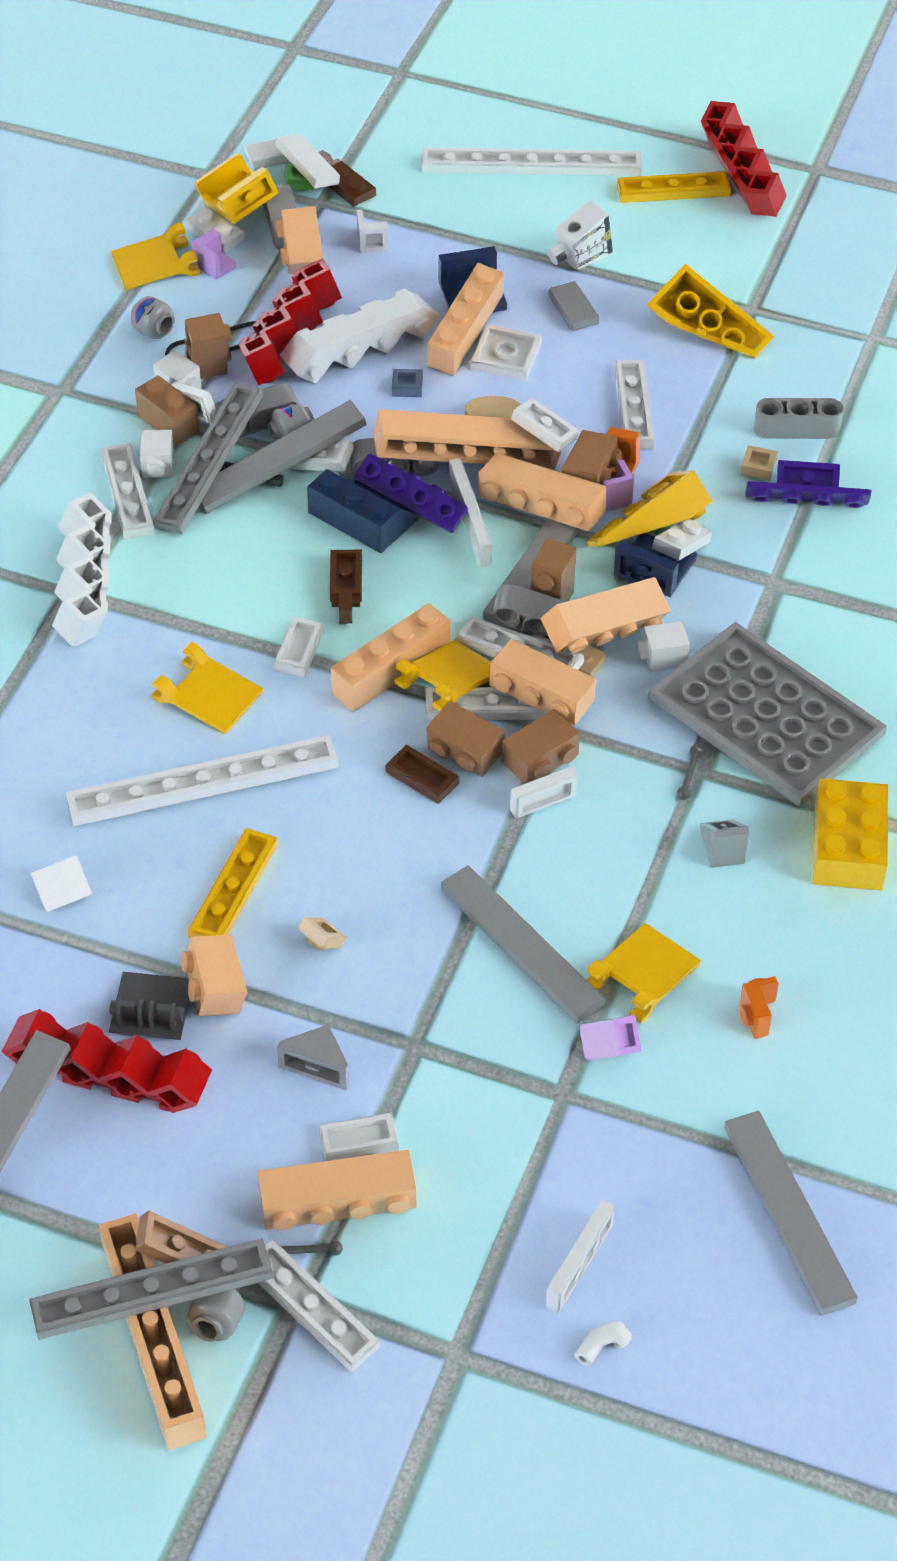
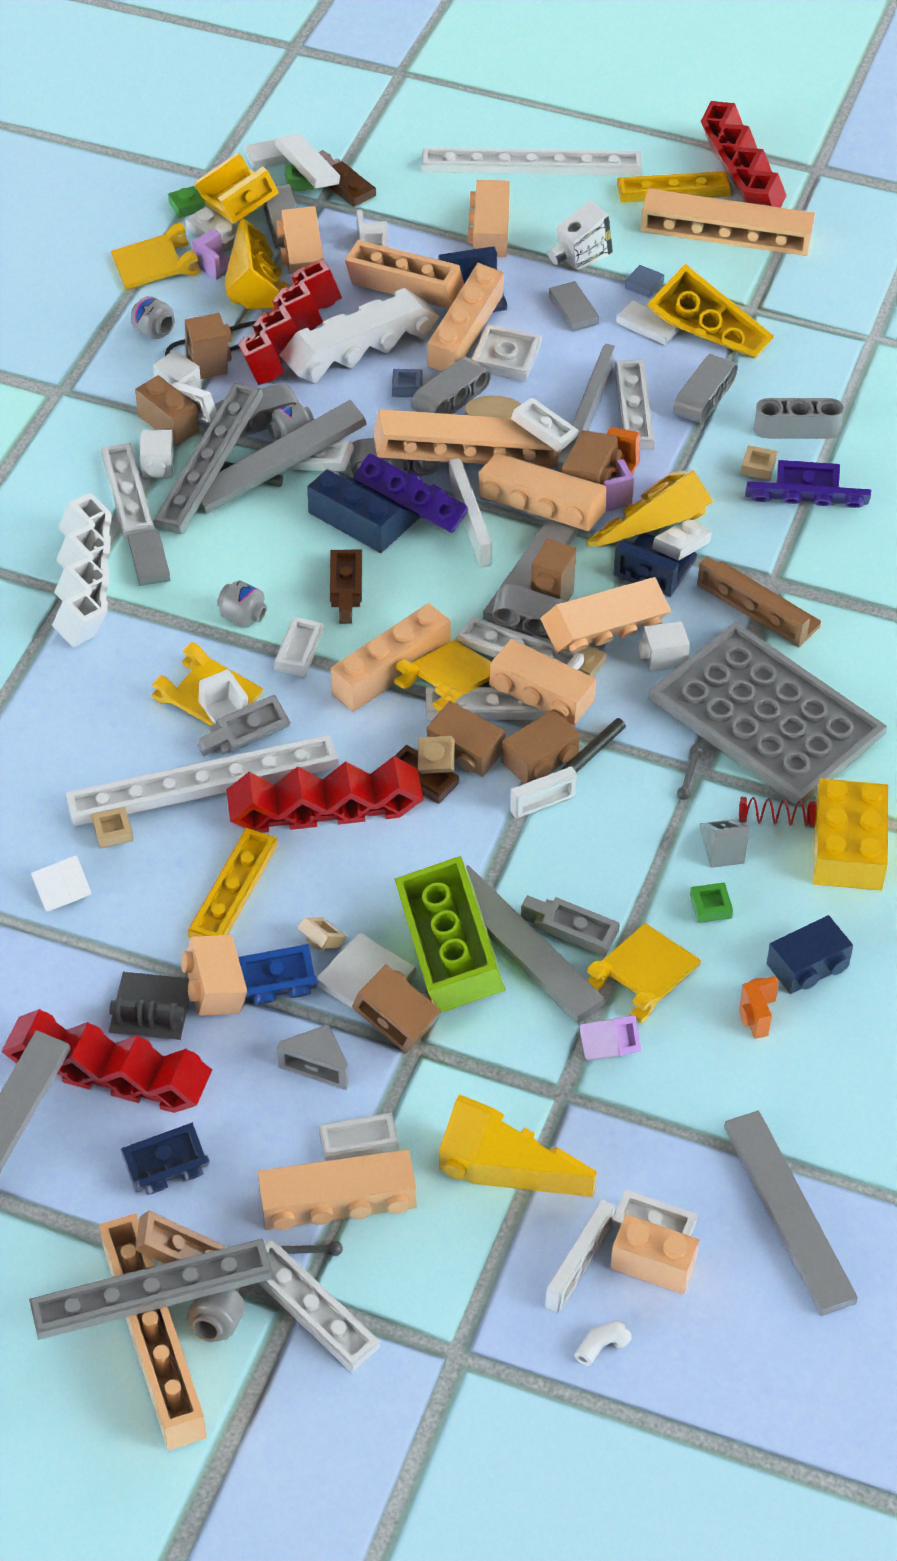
(112, 827): none -> tan plate
(149, 557): none -> light grey tile
(165, 1158): none -> dark blue bracket
(186, 201): none -> bright green plate
(221, 695): none -> white panel
(242, 603): none -> light grey head
(245, 727): none -> light grey hinge
(251, 273): none -> yellow wedge
(278, 973): none -> blue bracket
(342, 796): none -> red brick
(357, 966): none -> white tile
(394, 269): none -> light nougat brick
(396, 1008): none -> medium nougat brick
(436, 754): none -> tan plate
(449, 934): none -> lime brick
(452, 388): none -> light grey beam
(490, 215): none -> light nougat brick
(495, 1154): none -> yellow wedge
(571, 923): none -> light grey hinge
(591, 397): none -> light grey tile
(596, 745): none -> pearl dark grey bar
(644, 281): none -> sand blue tile
(646, 322): none -> white tile
(654, 1212): none -> white plate
(654, 1254): none -> light nougat brick
(705, 388): none -> light grey beam
(711, 902): none -> bright green plate
(727, 222): none -> light nougat brick
(756, 601): none -> medium nougat panel
(809, 819): none -> red piece
(809, 954): none -> dark blue brick

